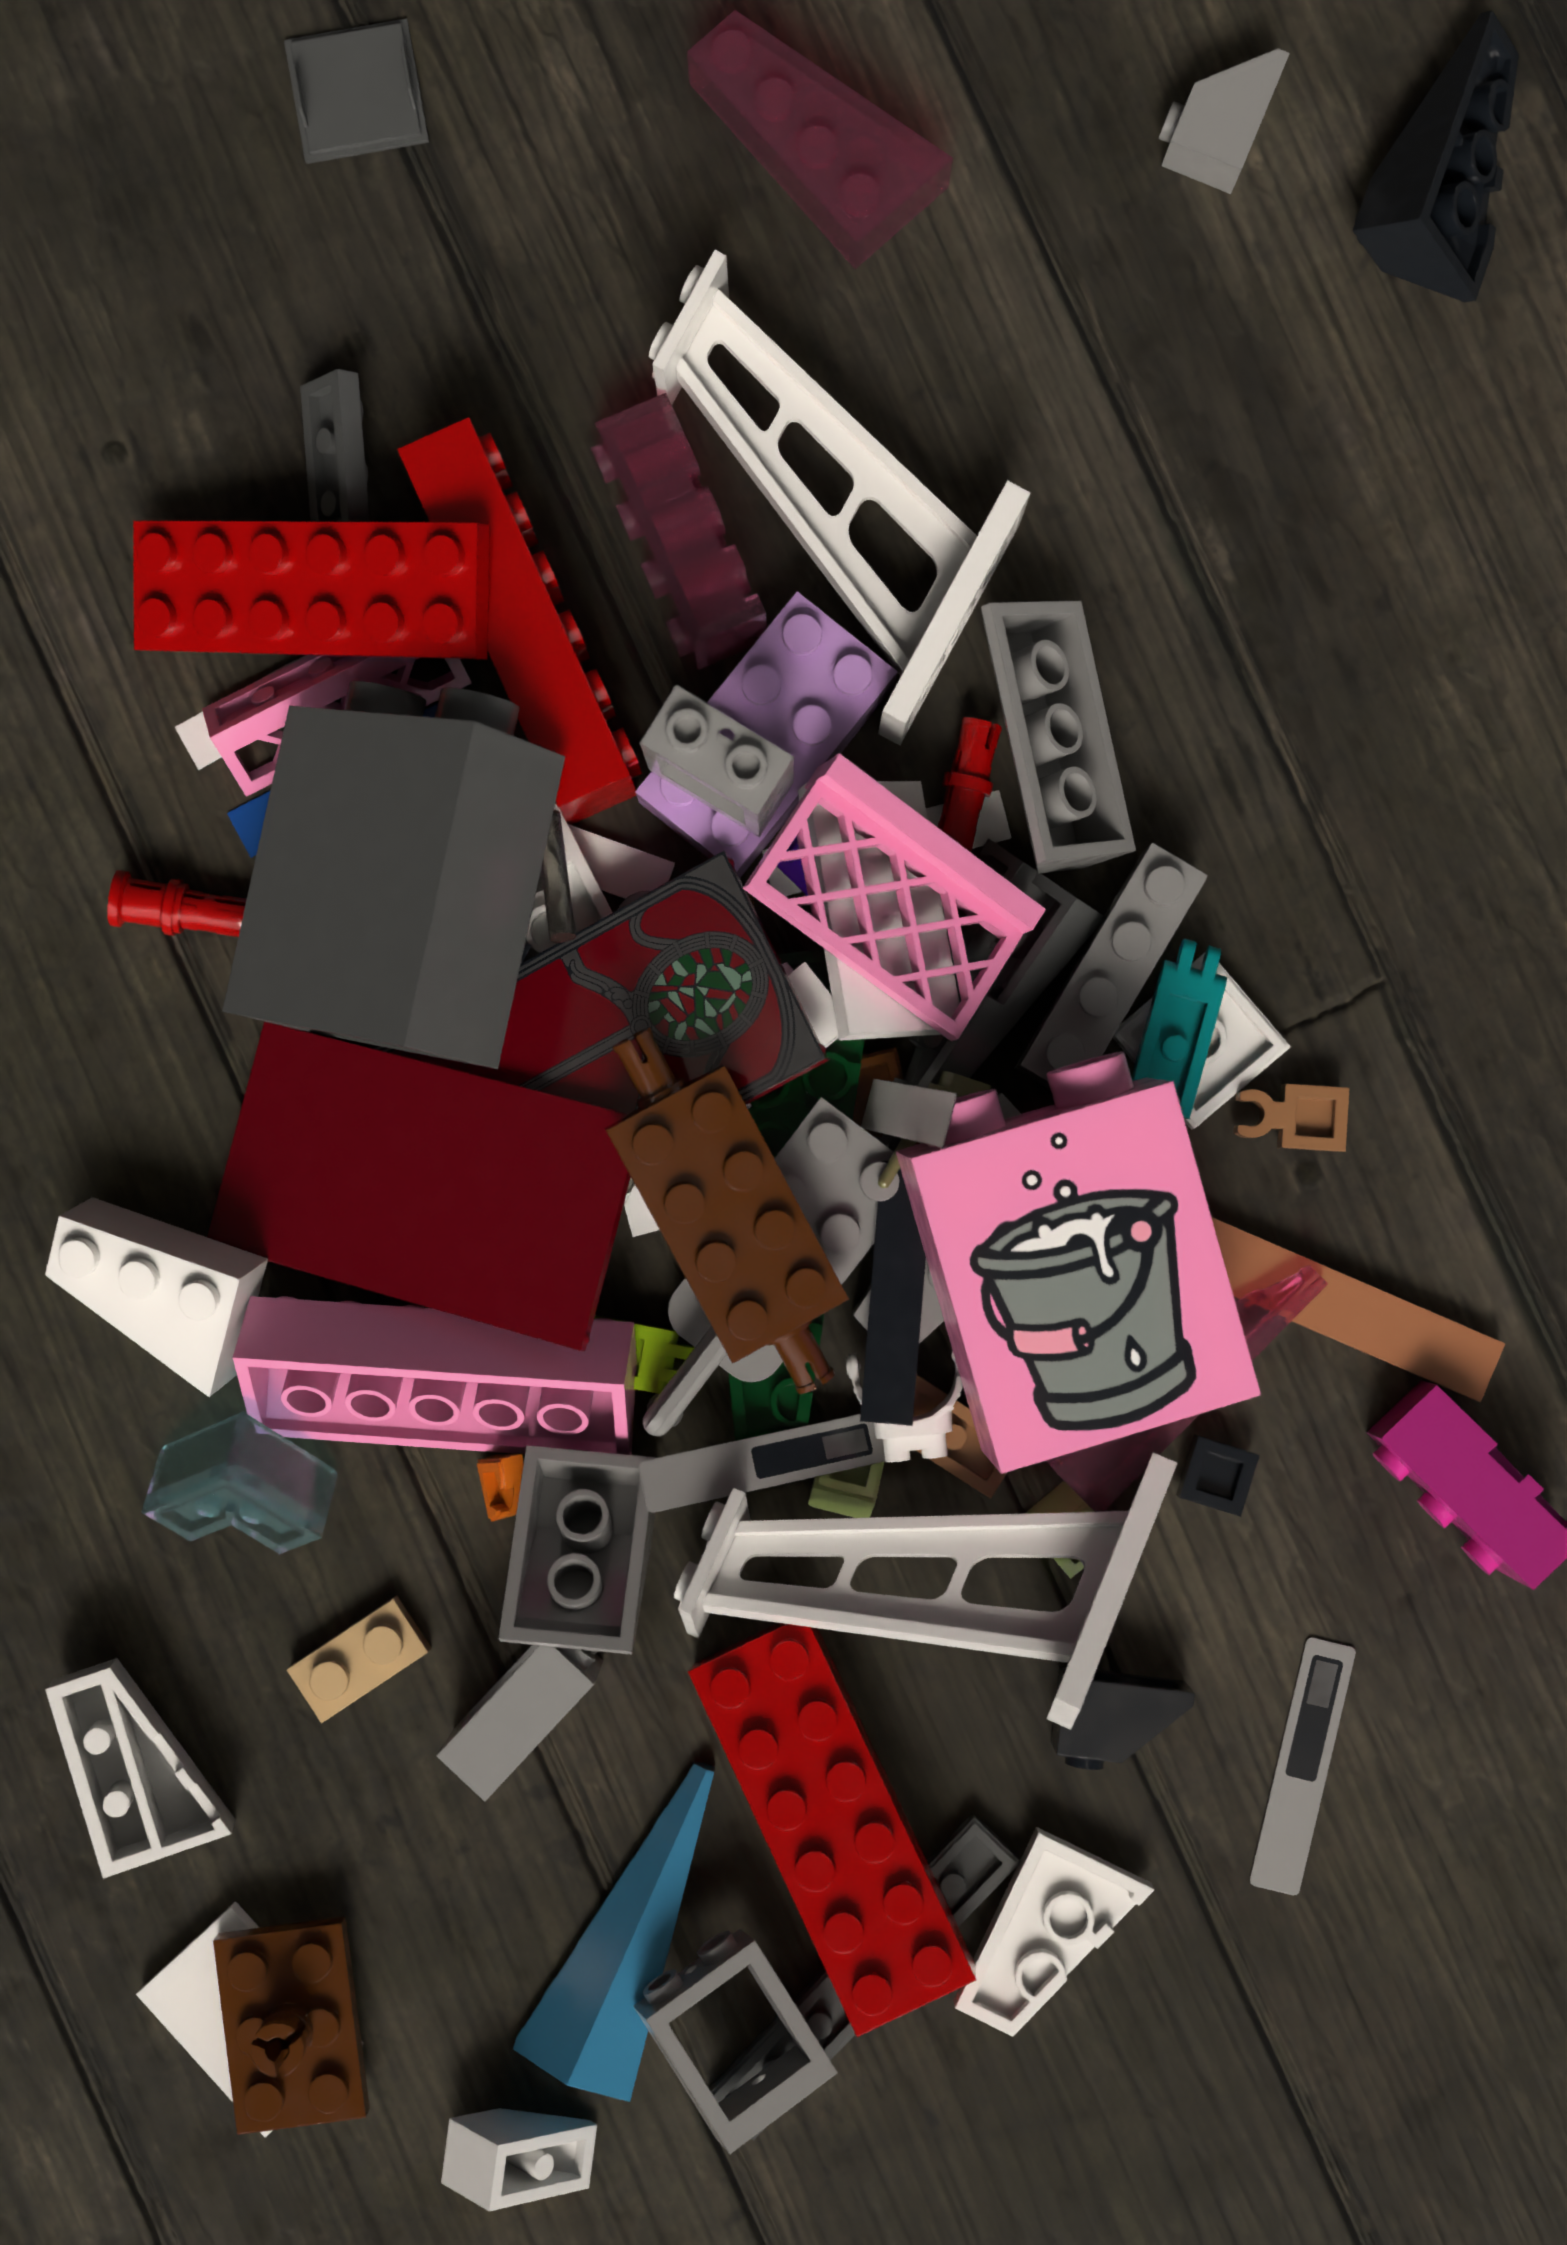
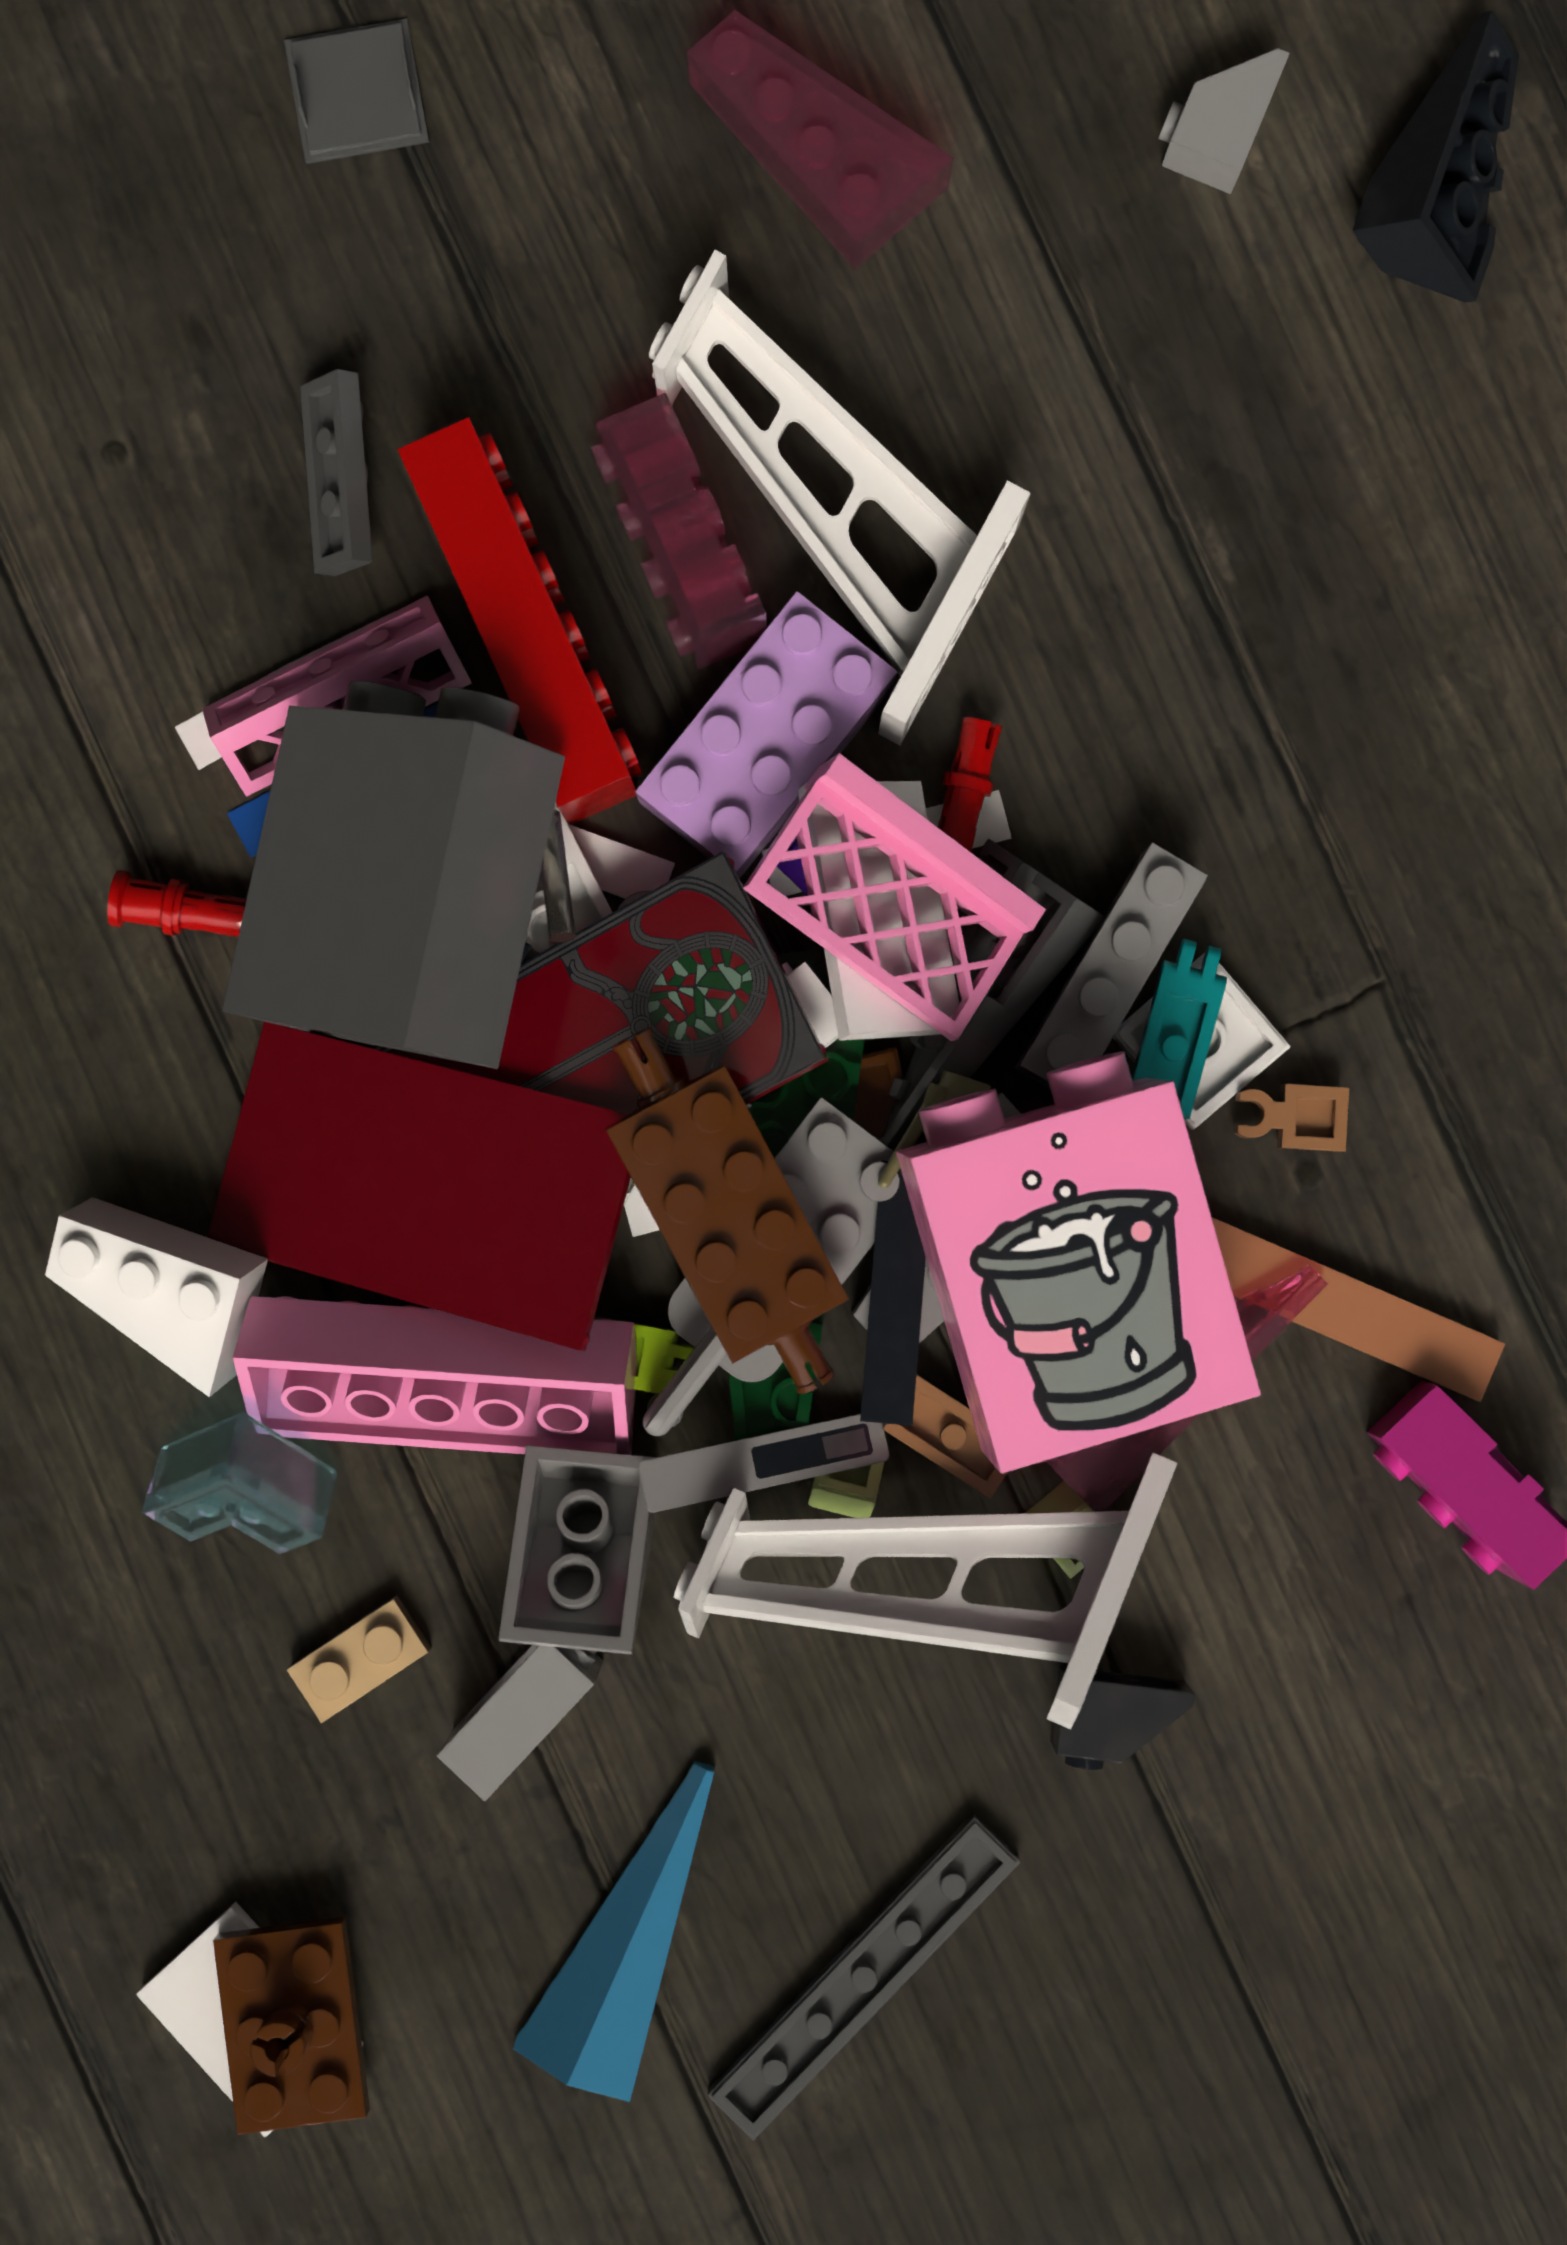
(131, 1772): white wedge -> none
(312, 588): red plate -> none
(501, 1484): orange tile -> none
(517, 2156): white slope -> none
(735, 777): light grey window -> none
(772, 2089): light grey window -> none
(833, 1824): red brick -> none
(909, 1112): white sticker -> none
(928, 1429): white helmet -> none
(1044, 1926): white wing -> none
(1058, 733): light grey slope -> none
(1217, 1475): black plate -> none
(1302, 1766): light grey sticker -> none

